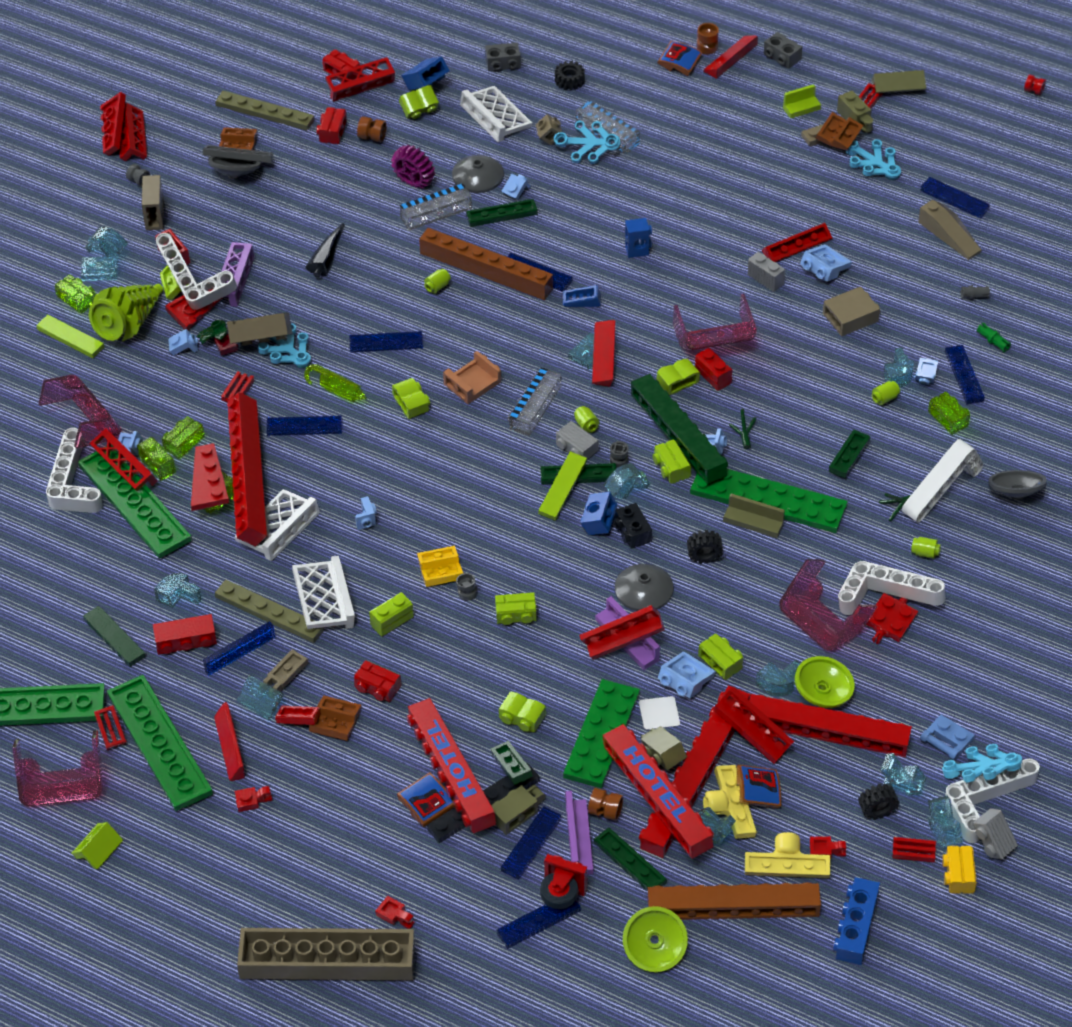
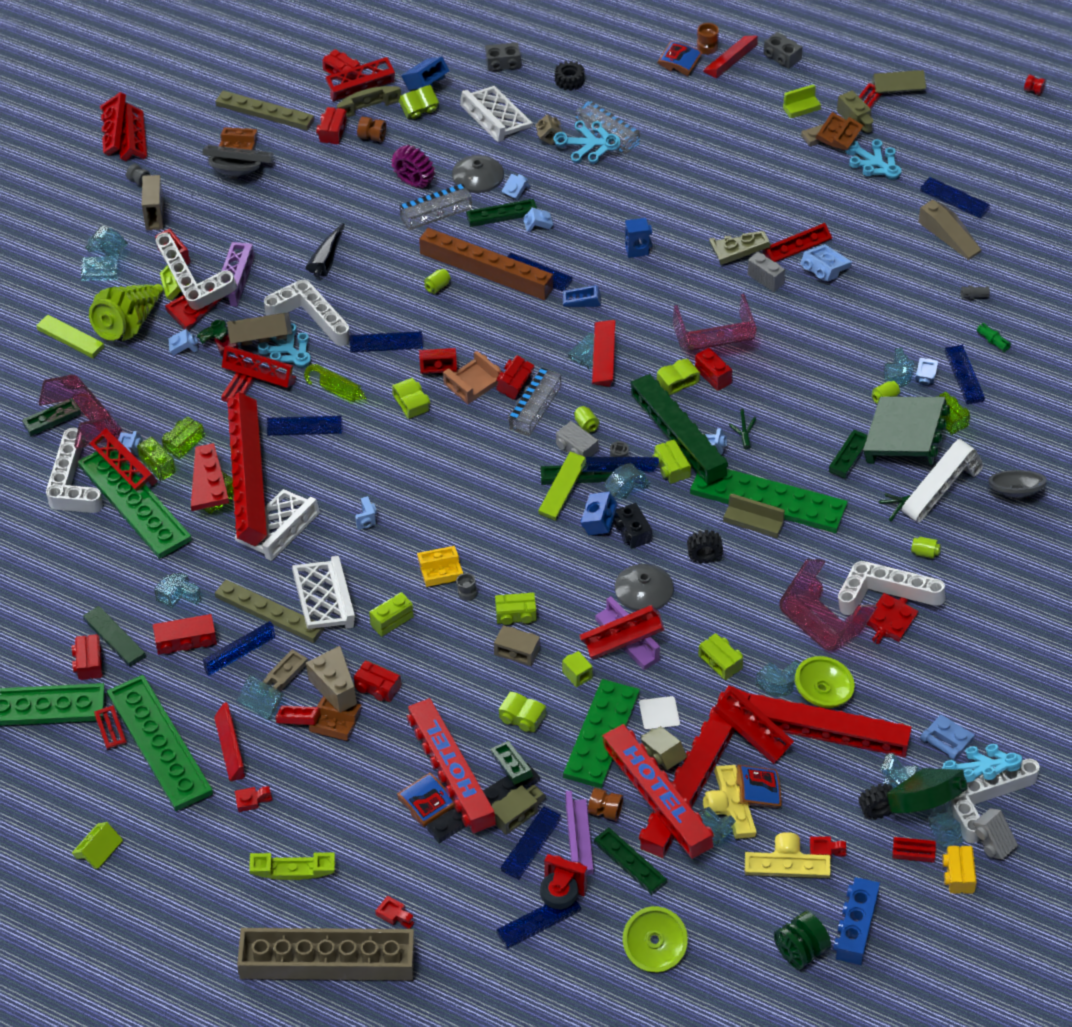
(51, 417): none -> dark green plate
(60, 785): clear pink windscreen -> none
(75, 293): clear neon green brick -> none
(88, 657): none -> red brick
(255, 370): none -> red fence
(292, 868): none -> lime slope
(305, 295): none -> white beam
(332, 679): none -> dark tan wedge
(369, 97): none -> olive slope
(437, 360): none -> red brick
(514, 377): none -> red brick
(517, 645): none -> dark tan brick
(539, 218): none -> light blue bracket
(577, 669): none -> lime brick
(610, 464): none -> clear blue tile
(685, 674): light blue plate -> none
(735, 248): none -> olive wing
(738, 900): dark orange brick -> none
(802, 939): none -> dark green wheel
(851, 311): dark tan brick -> none
(907, 427): none -> panel
(927, 790): none -> dark green brick

